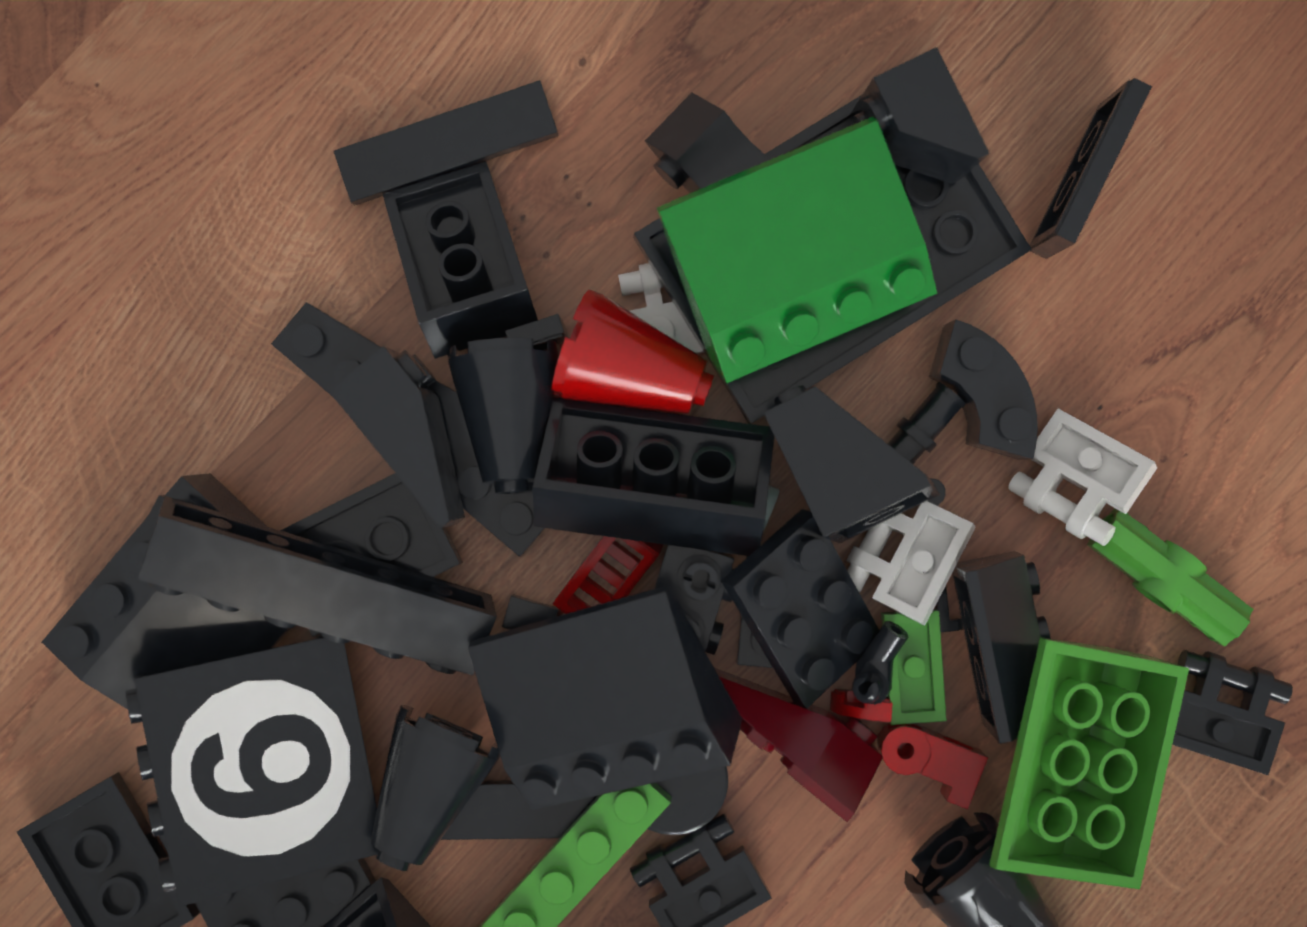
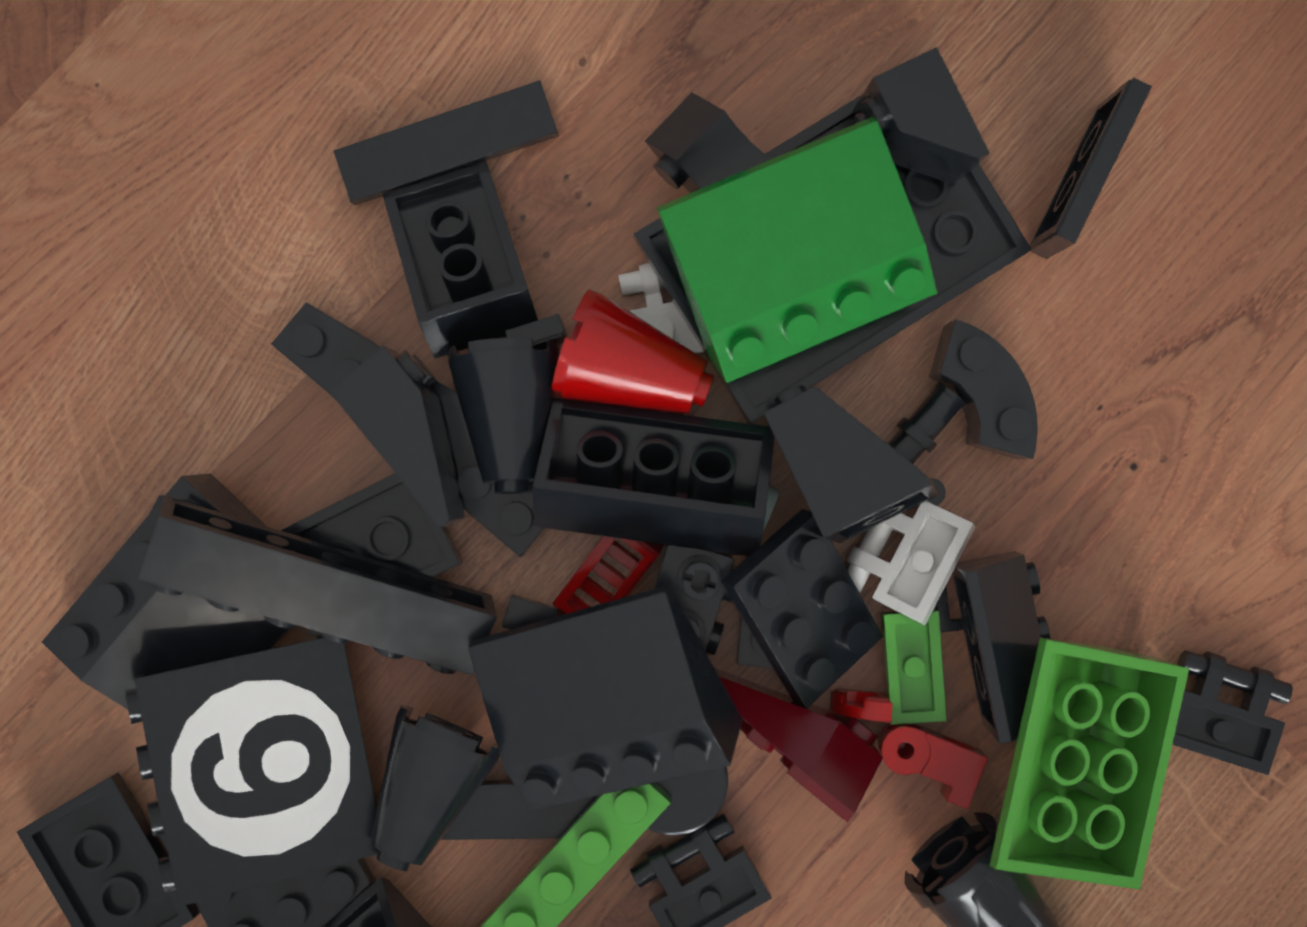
(875, 665): black arm -> none
(1090, 461): white plate -> none
(1173, 579): bright green piece -> none

